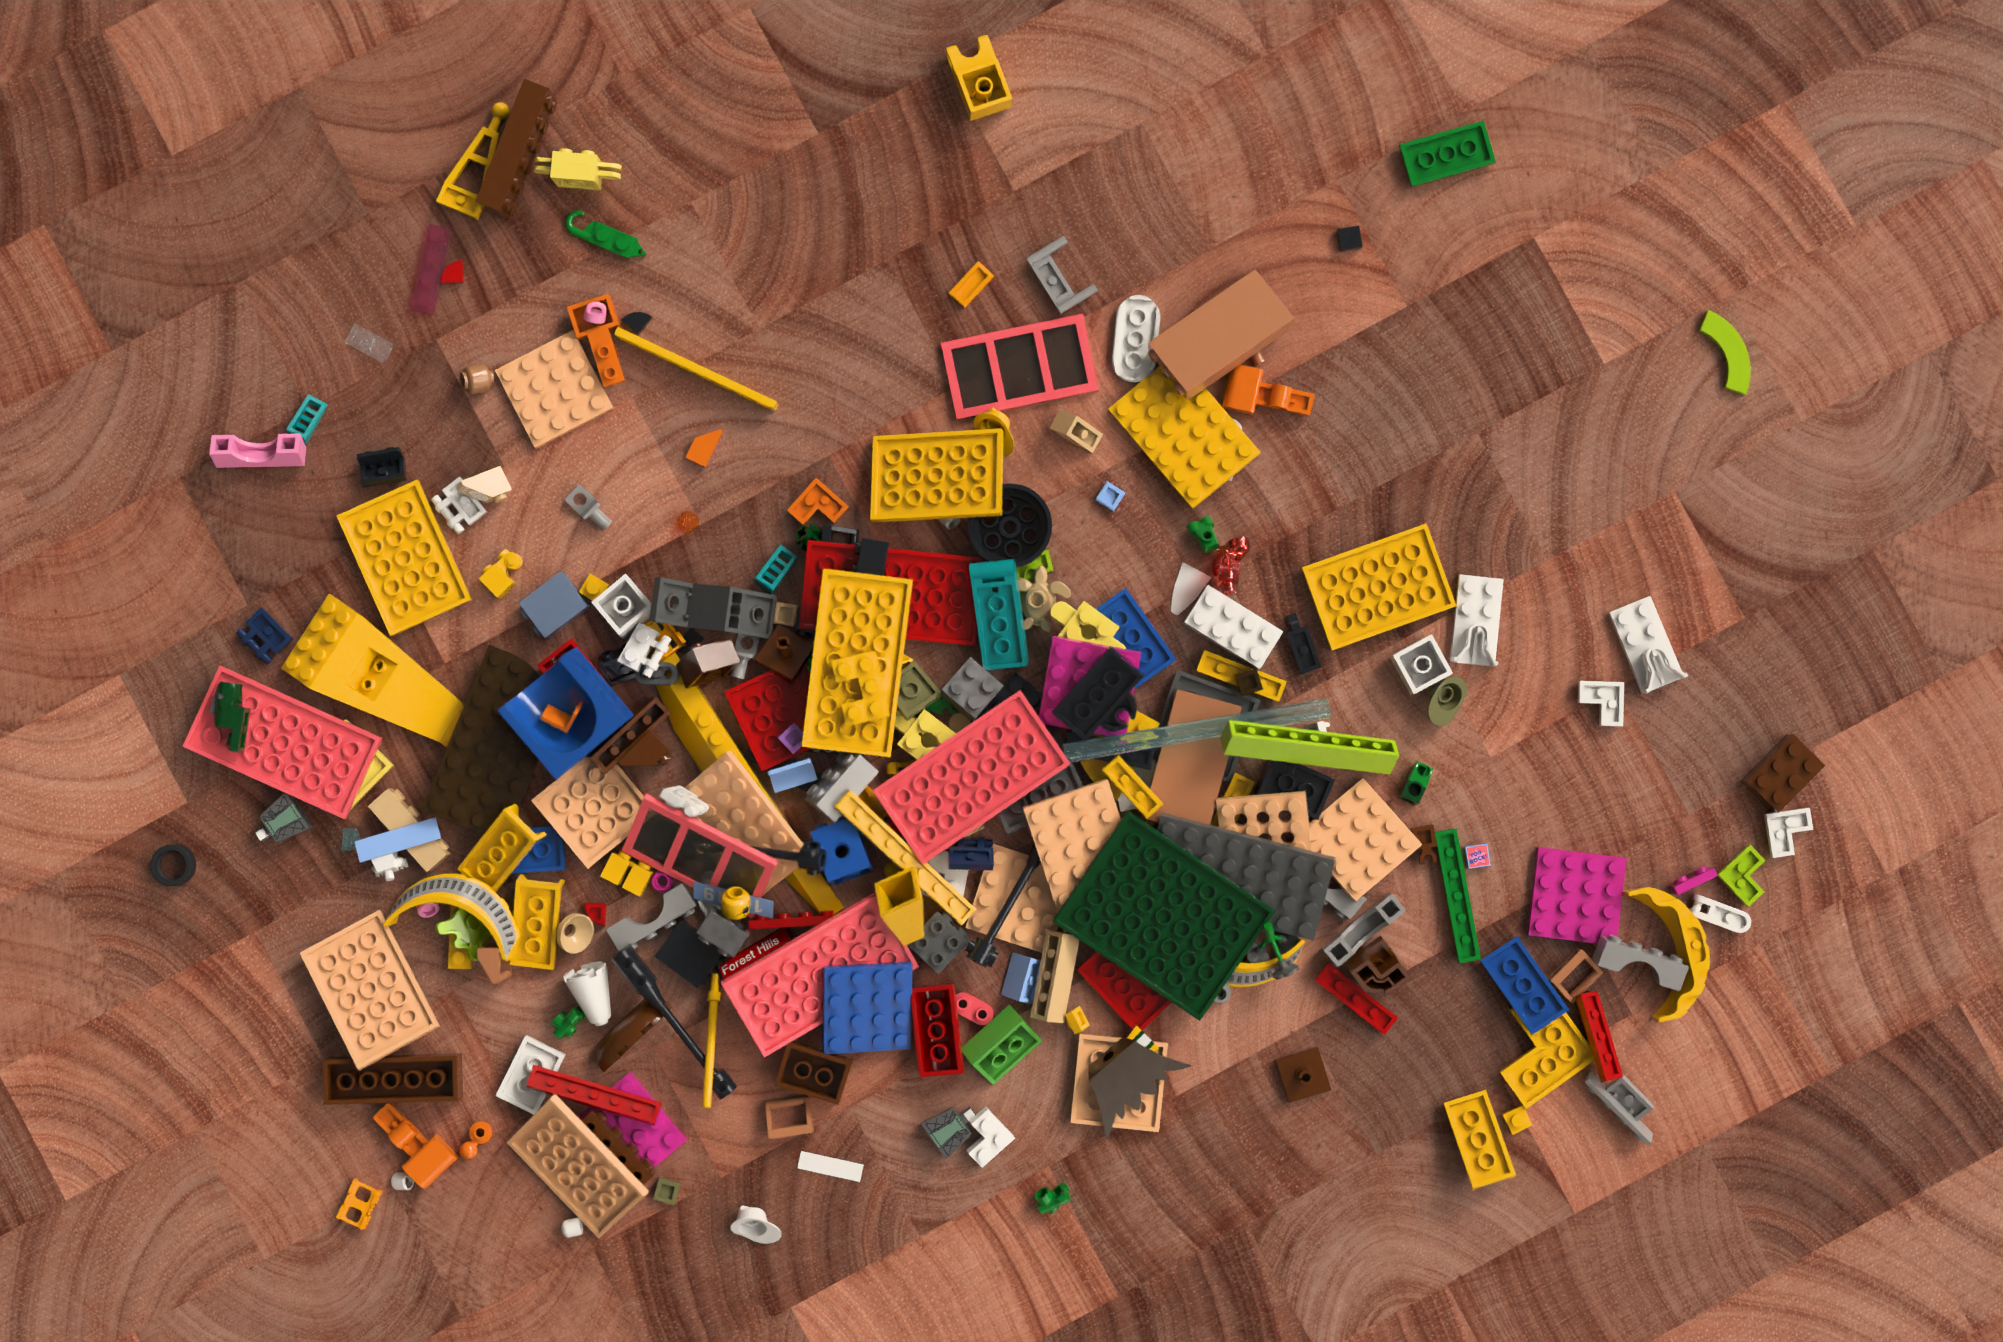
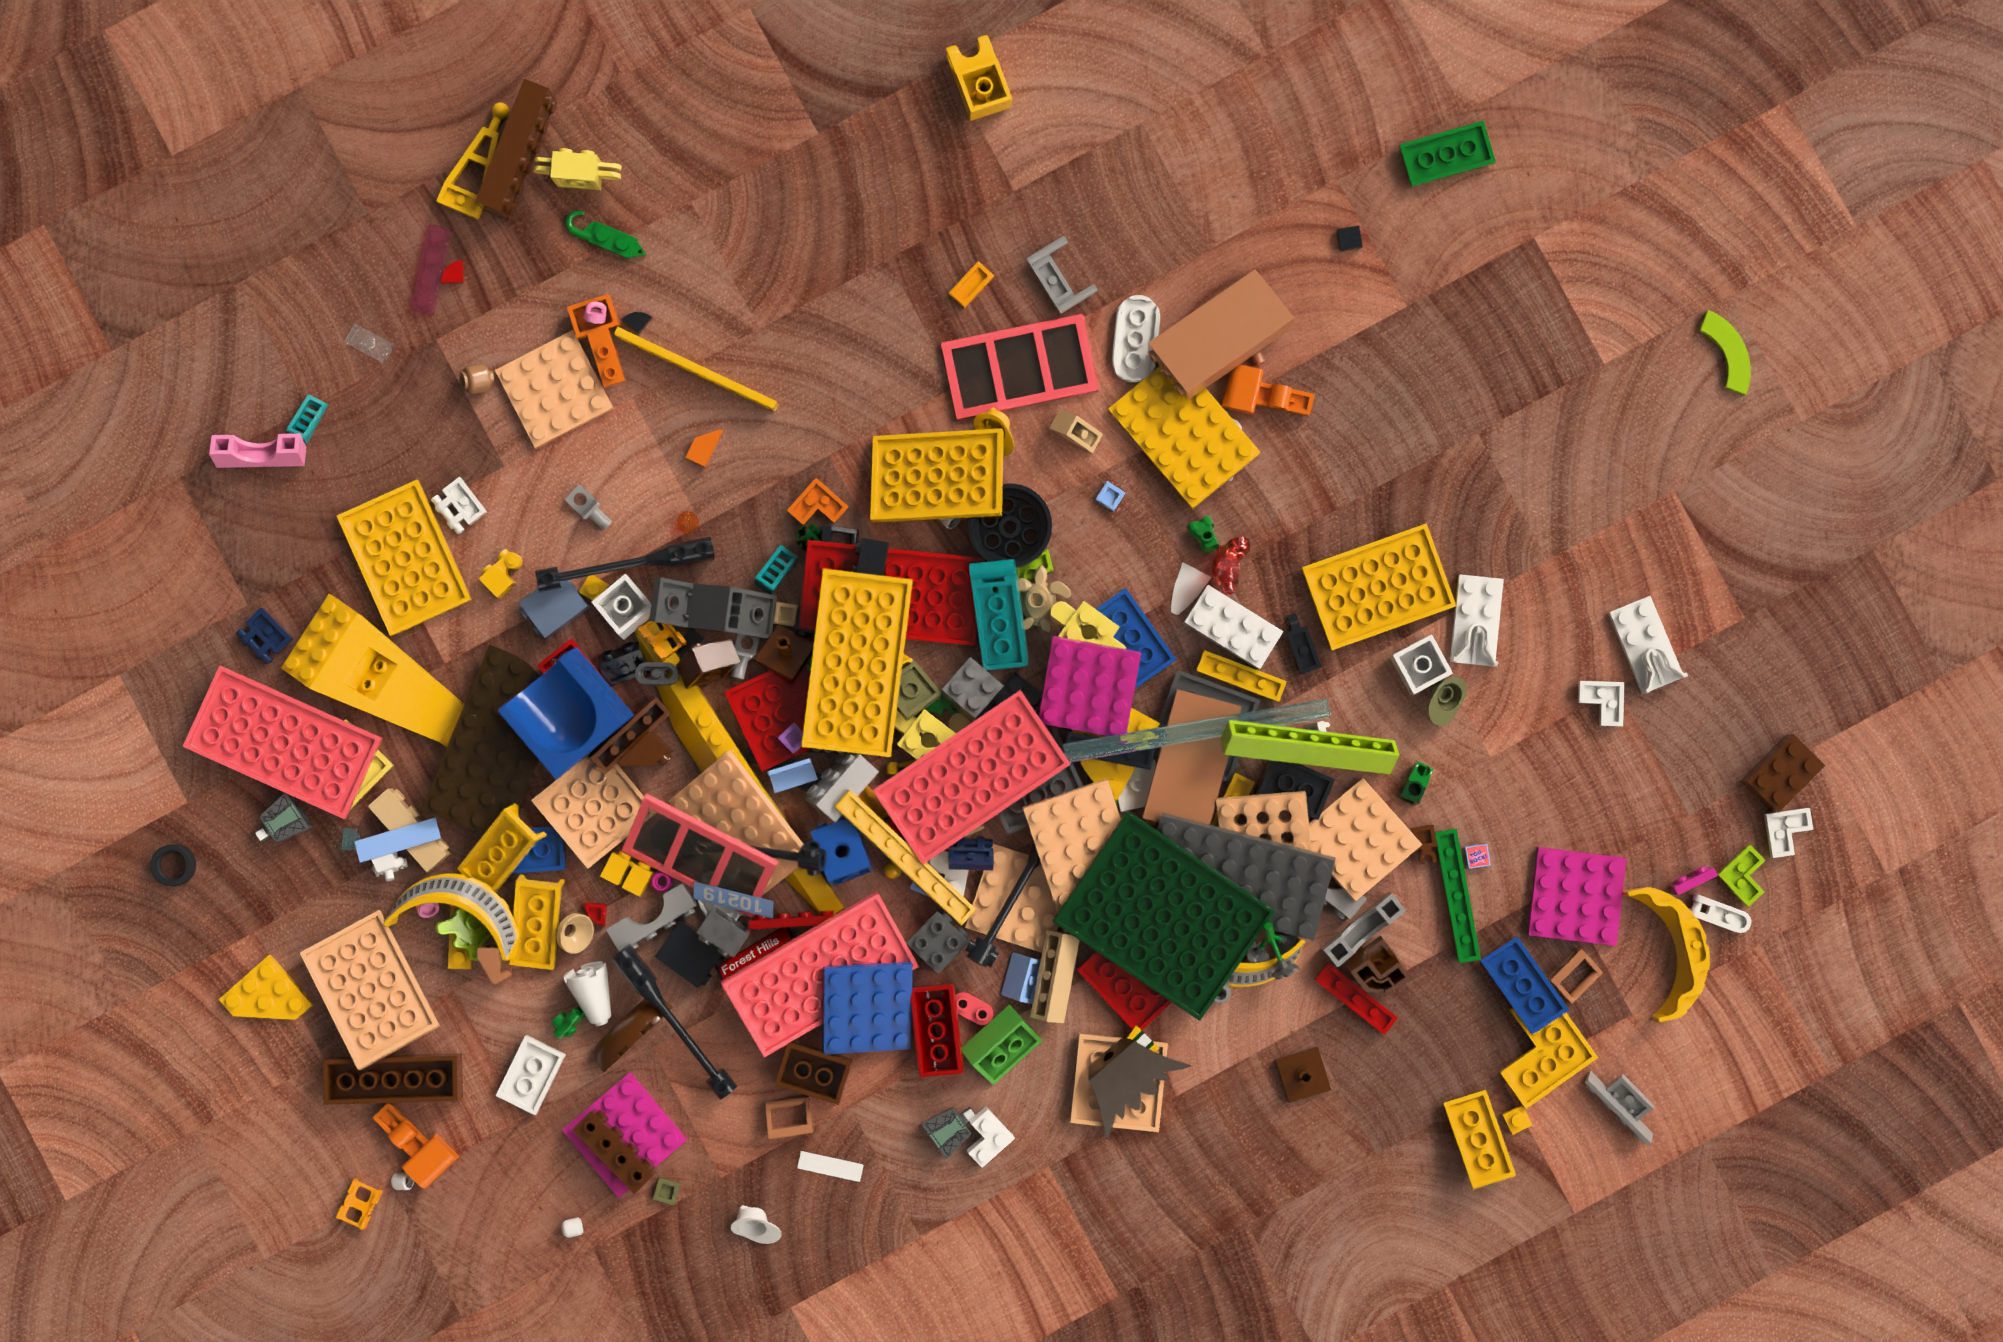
(229, 714): dark green plate -> none
(267, 994): none -> yellow plate
(382, 467): black bracket -> none
(469, 1149): orange plate -> none
(486, 486): slope -> none
(559, 718): orange bracket -> none
(577, 1166): light nougat plate -> none
(594, 1095): red plate -> none
(639, 646): white plate -> none
(672, 555): none -> black bar
(681, 797): white plate -> none
(713, 997): yellow bar -> none
(735, 903): yellow head -> none
(866, 669): yellow plate -> none
(902, 905): yellow slope -> none
(1050, 1200): green plate -> none
(1076, 1020): yellow plate -> none
(1101, 696): black plate -> none
(1132, 786): yellow tile -> none
(1248, 682): dark brown plate -> none
(1599, 1036): red plate -> none
(1615, 954): light grey arch -> none

